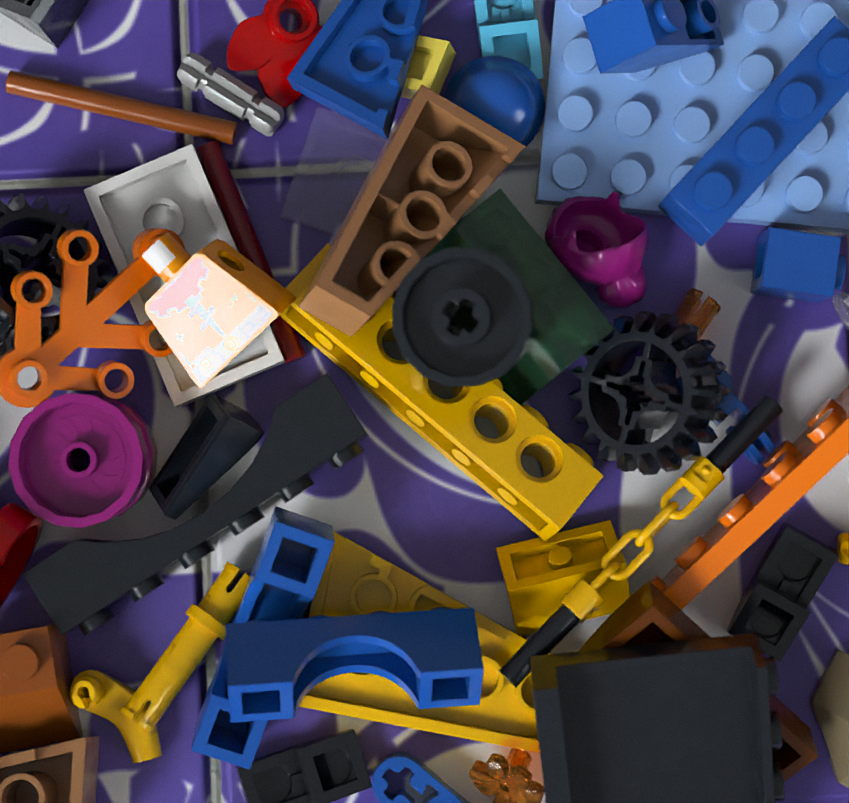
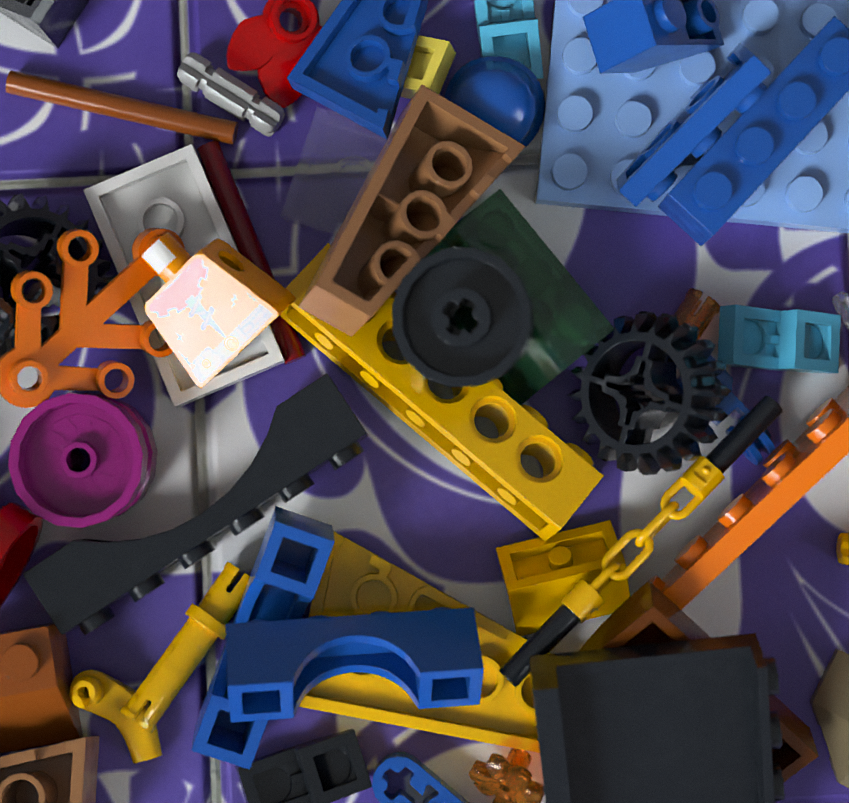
(205, 452): black slope -> none
(601, 246): magenta piece -> none
(653, 168): none -> blue wing
(779, 339): none -> medium azure slope
(782, 589): black slope -> none
(797, 265): blue brick -> none

